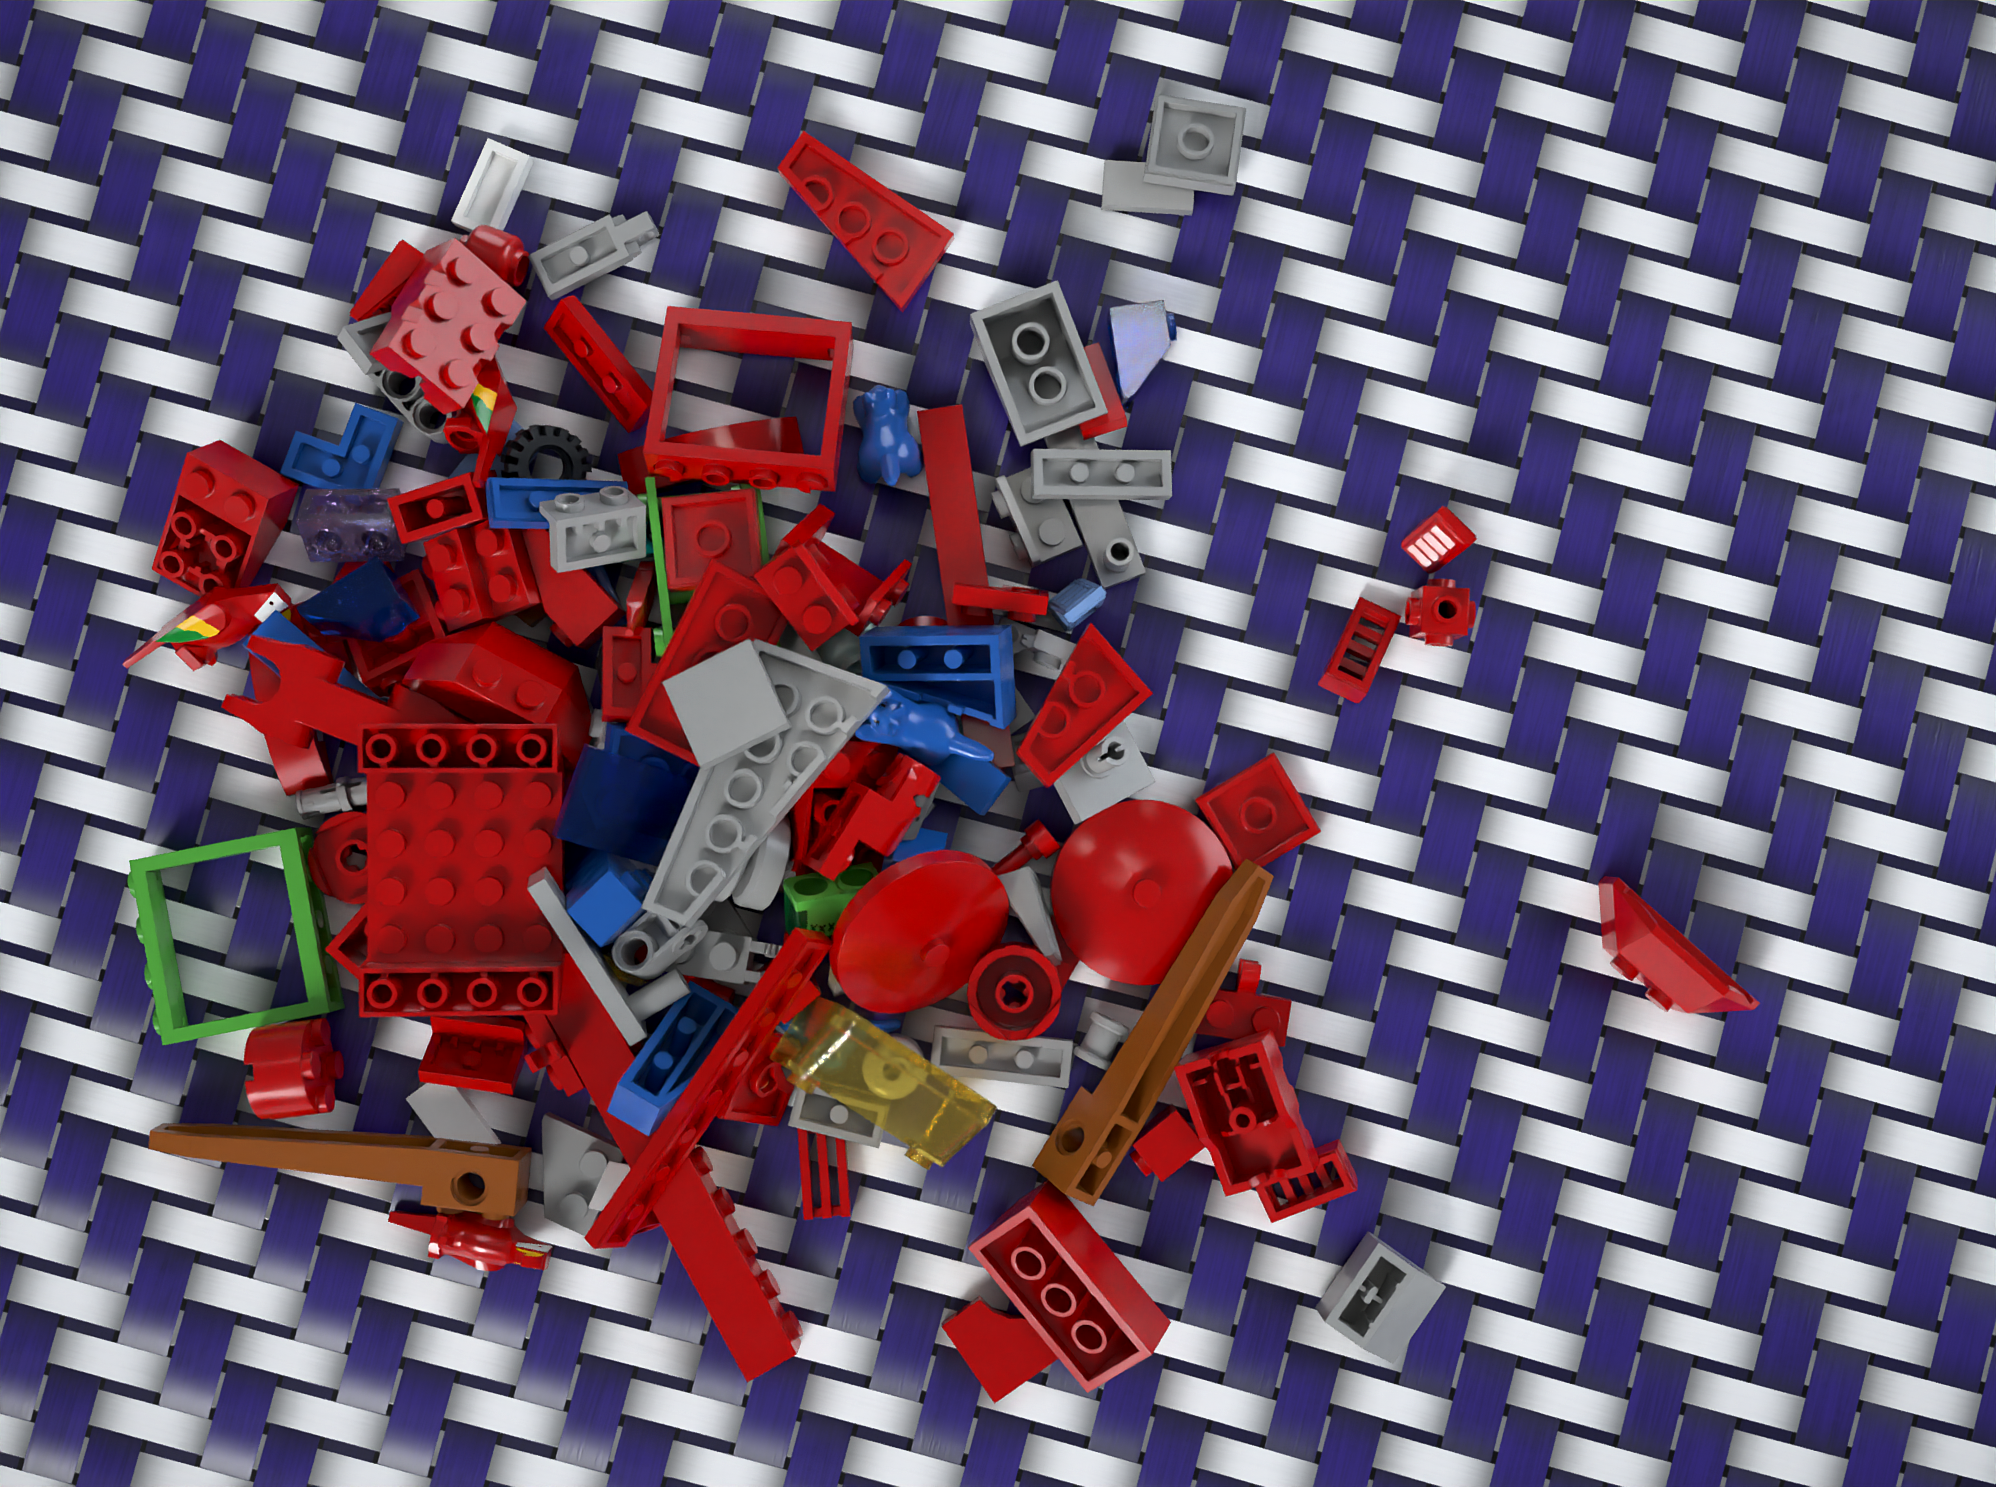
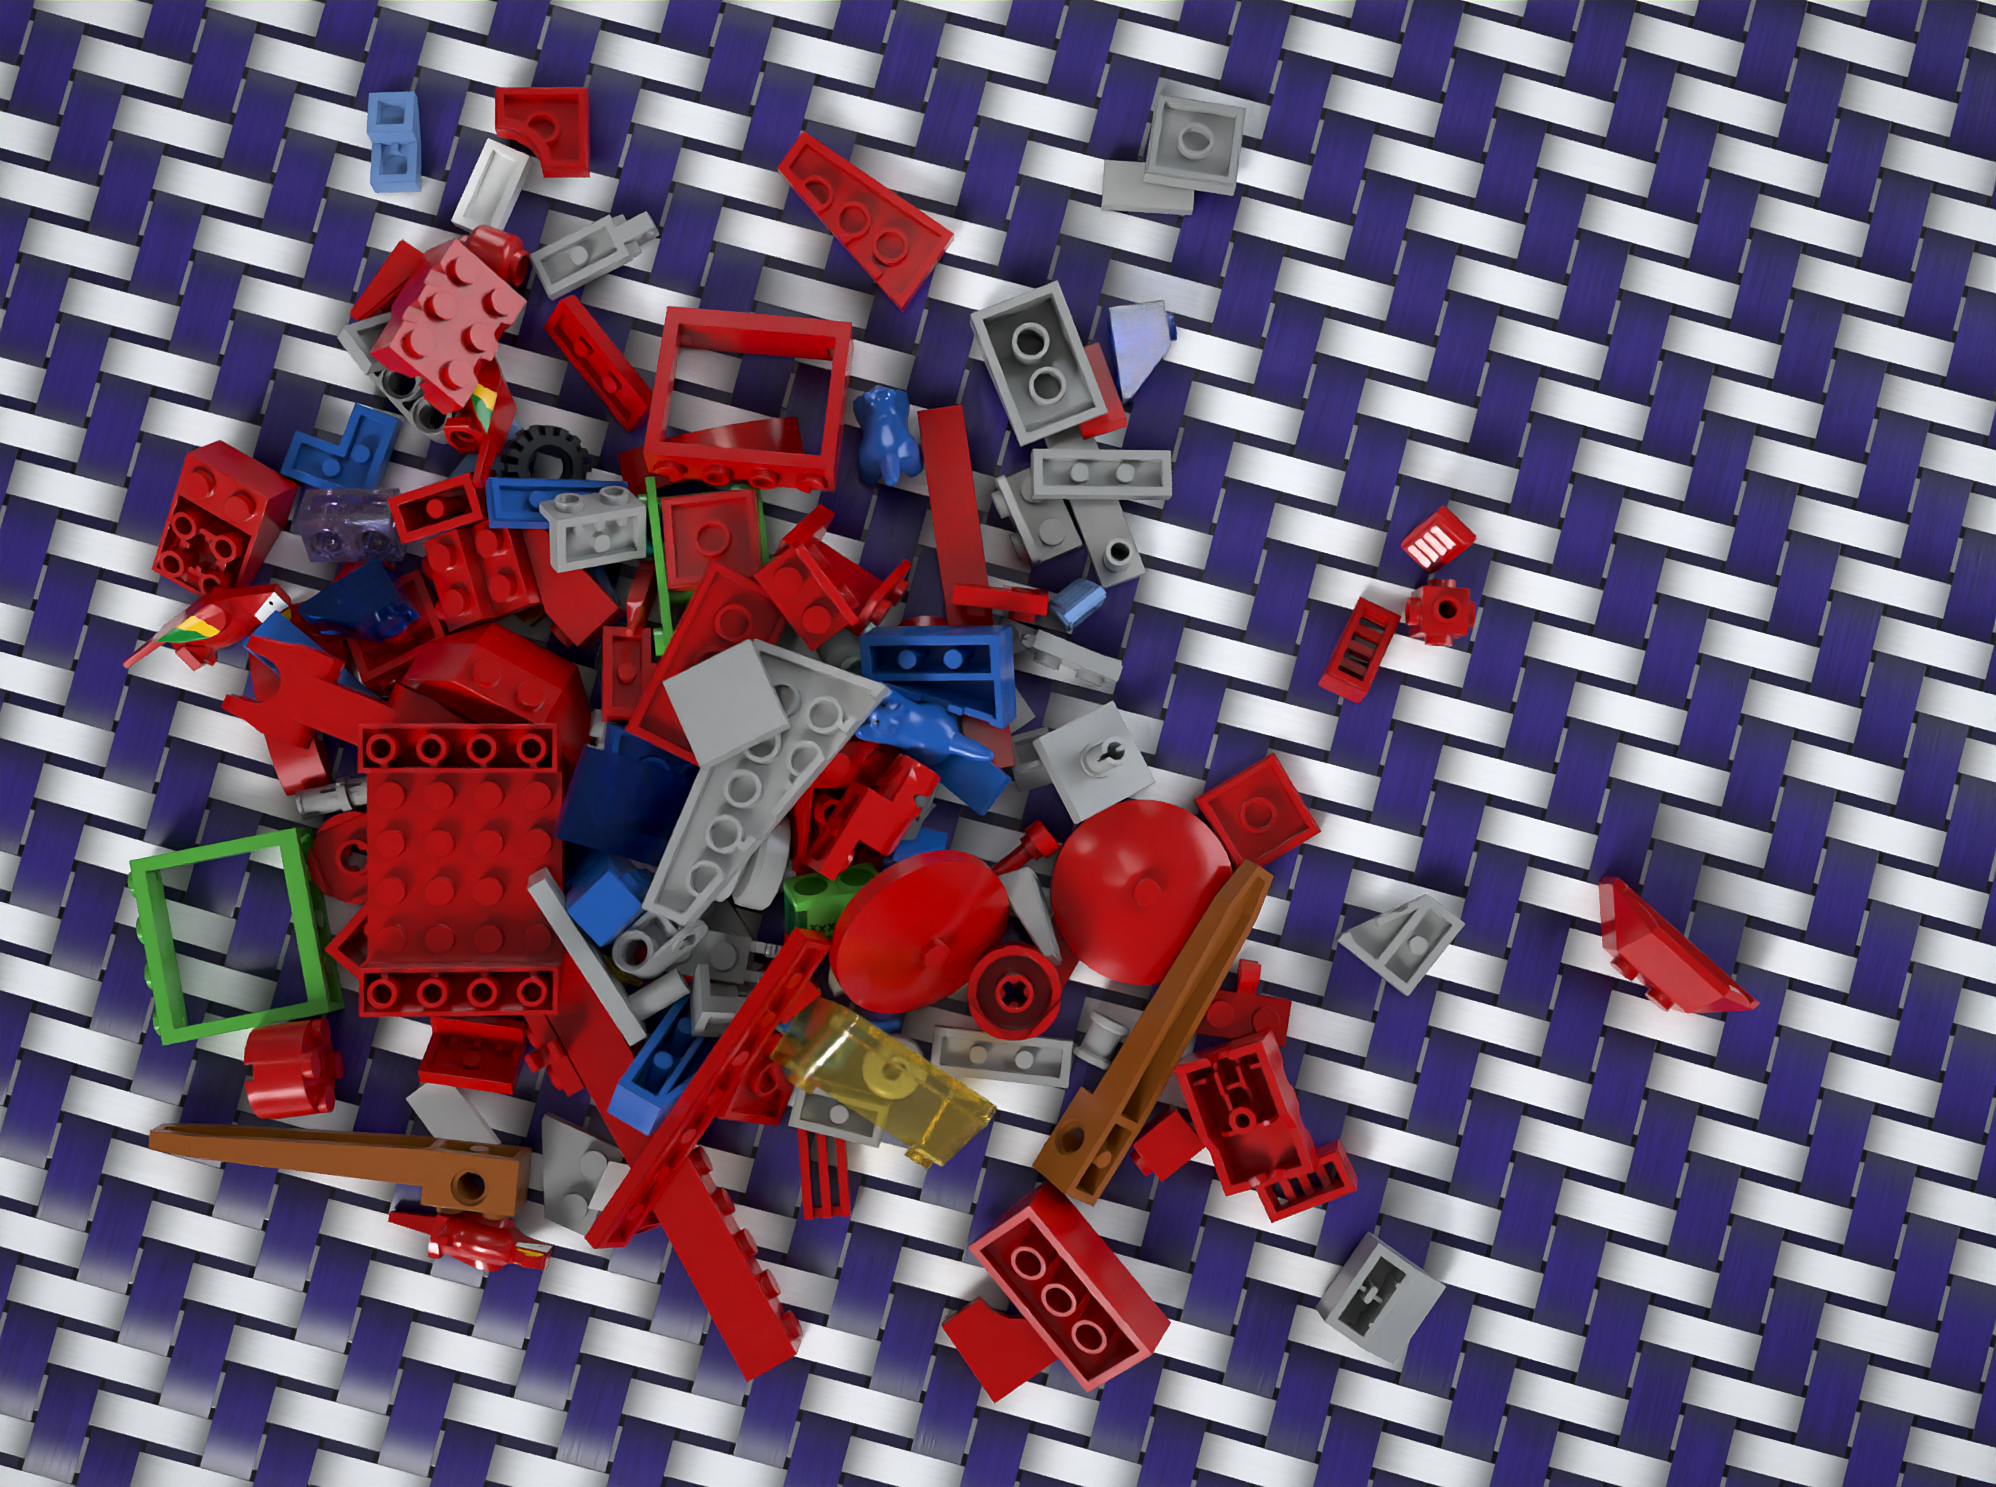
(396, 142): none -> medium blue slope
(550, 123): none -> red tile
(712, 1004): none -> light grey panel
(1082, 707): red wing -> none
(1403, 941): none -> light grey wing

